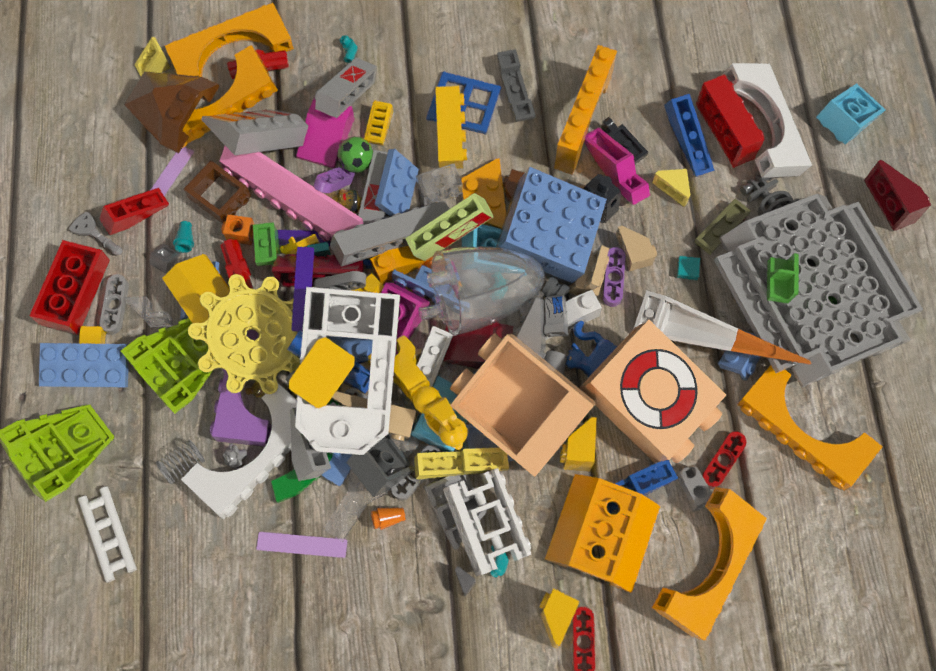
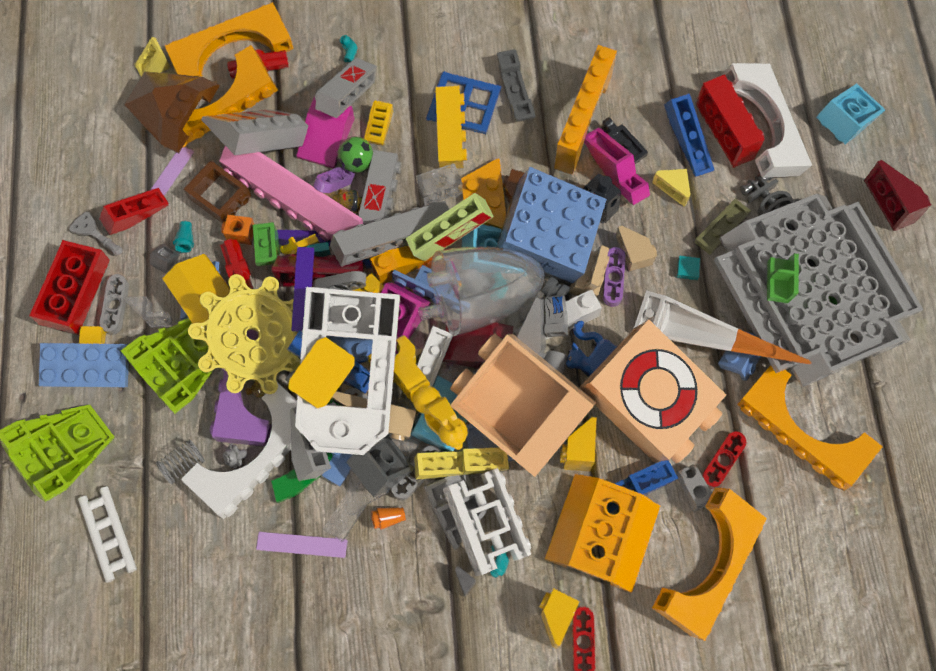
(396, 184): medium blue plate -> none

